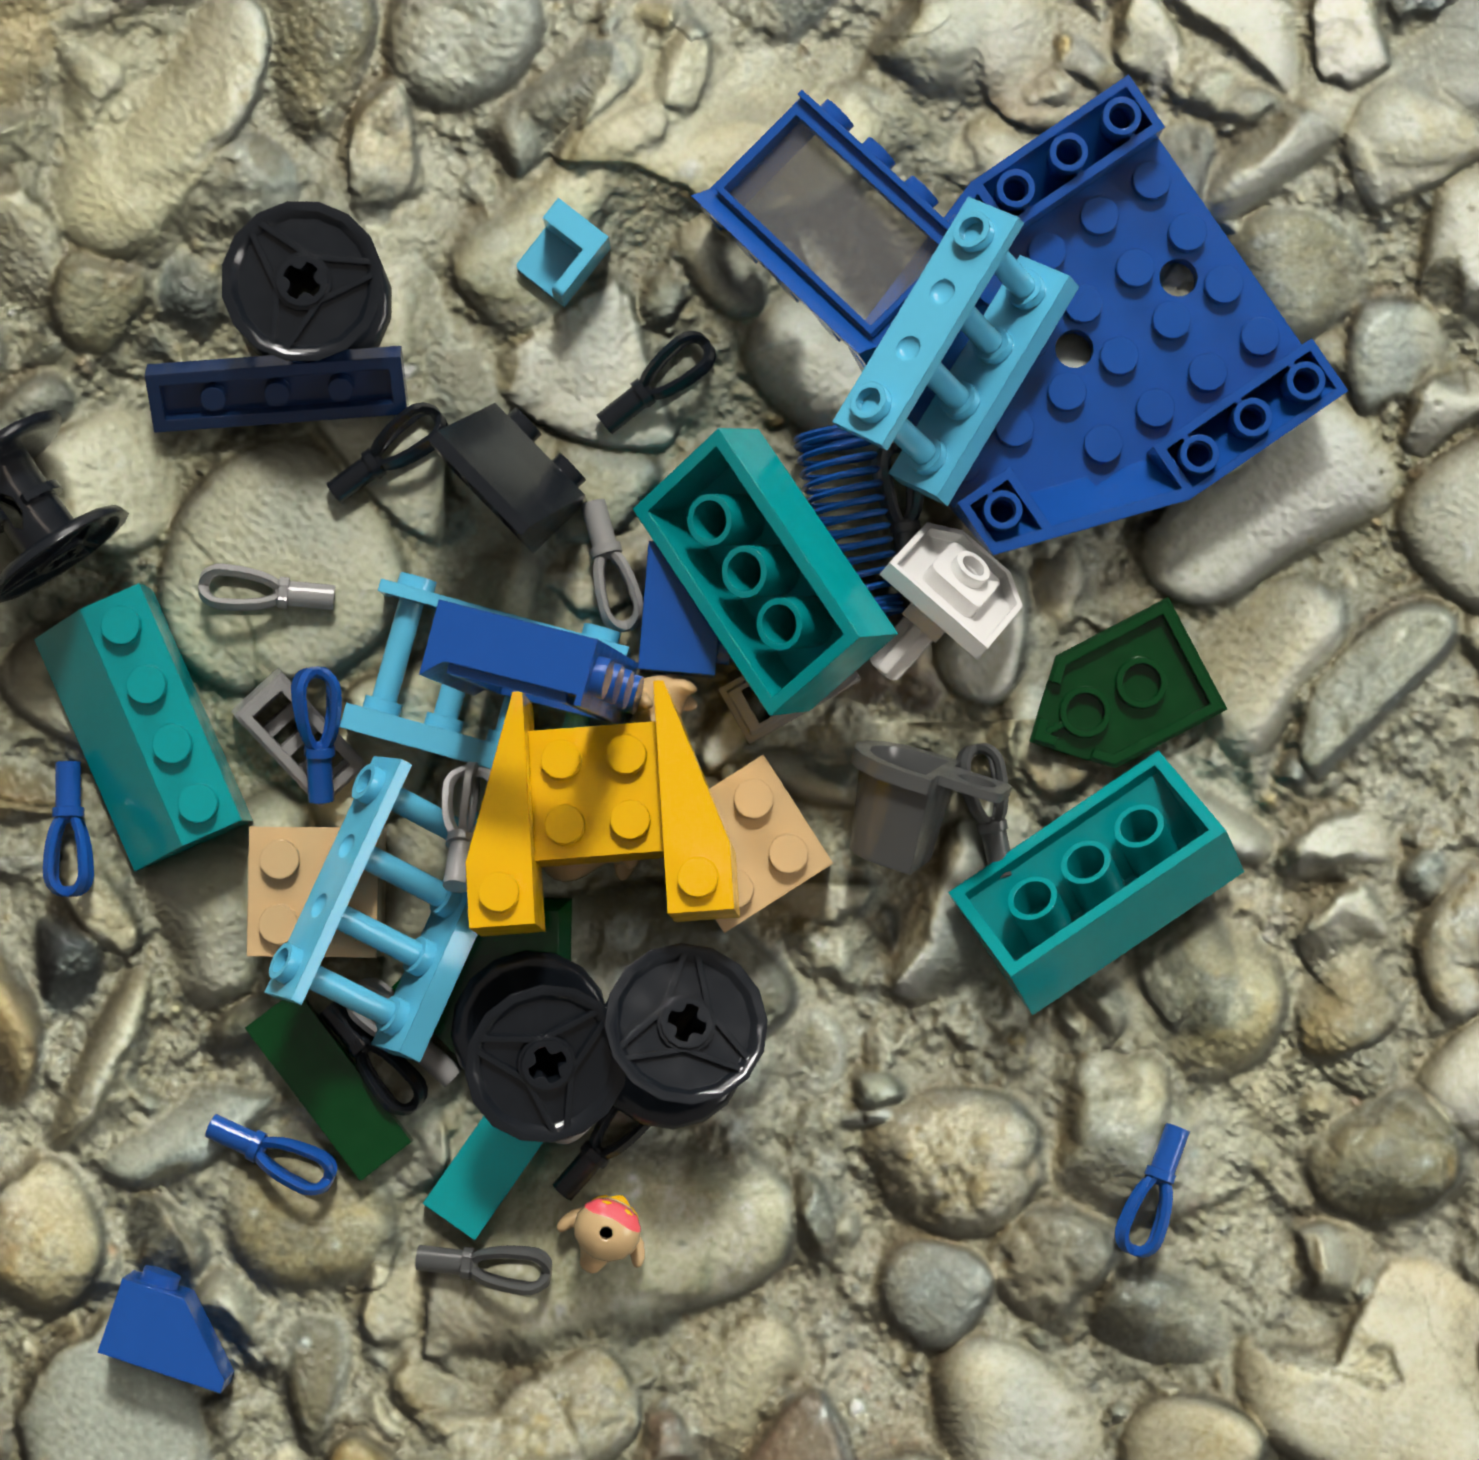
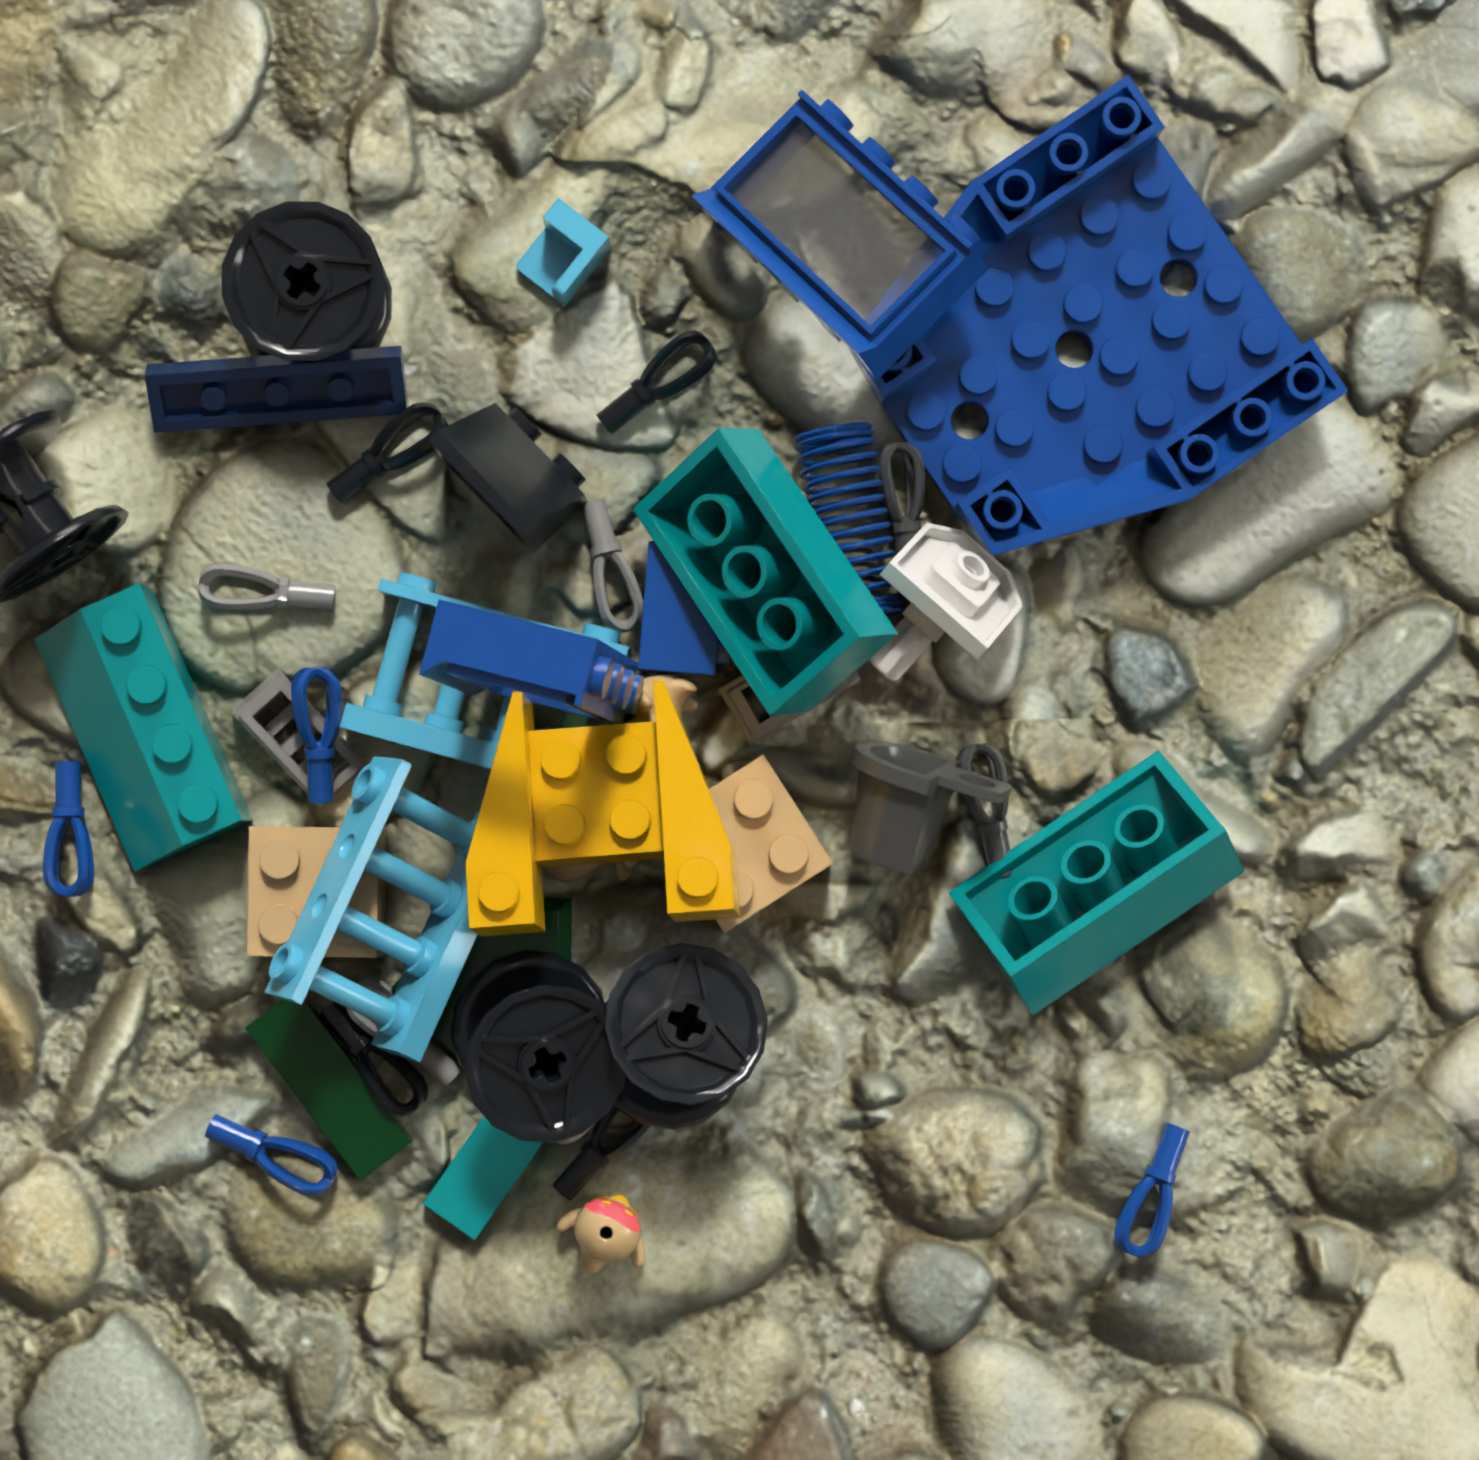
(165, 1330): blue slope -> none
(460, 836): light grey piece -> none
(466, 1261): dark grey piece -> none
(988, 369): medium azure fence -> none
(1126, 690): dark green tile -> none

